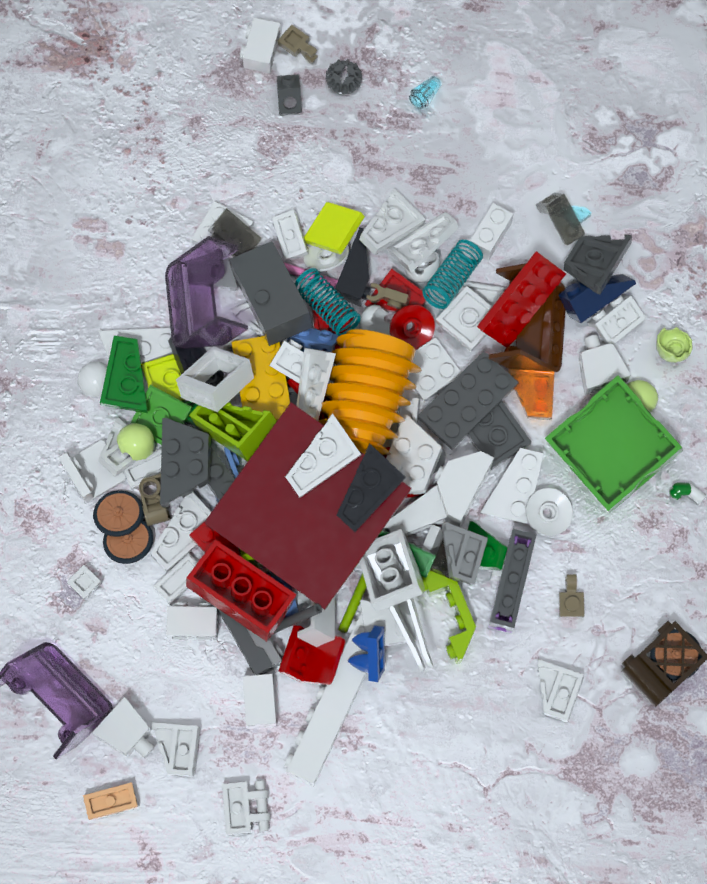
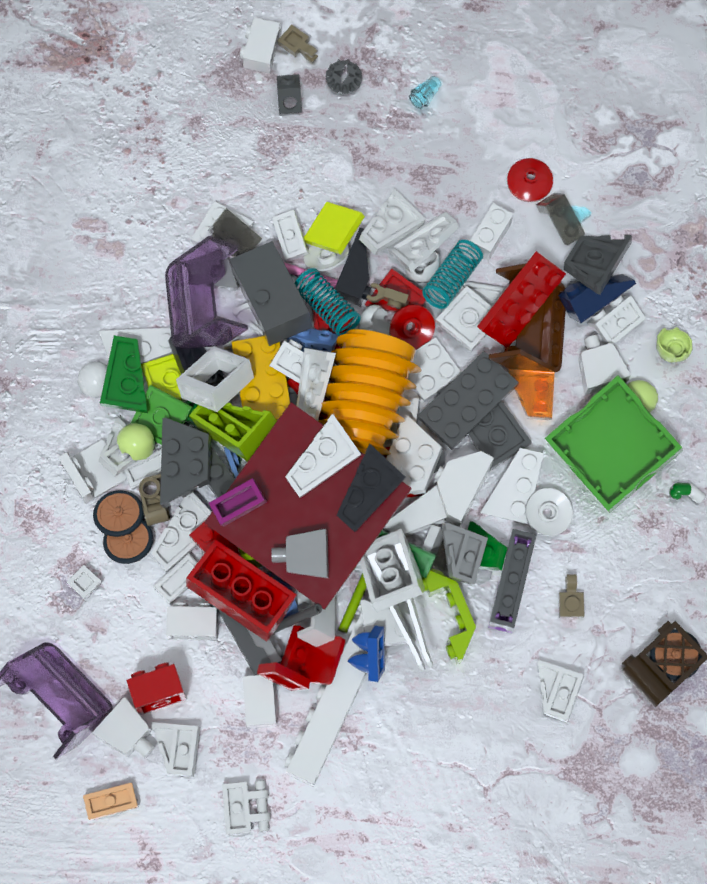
(156, 688): none -> red brick
(238, 502): none -> magenta piece
(283, 676): none -> red tile
(305, 554): none -> light grey torso
(527, 189): none -> red dish

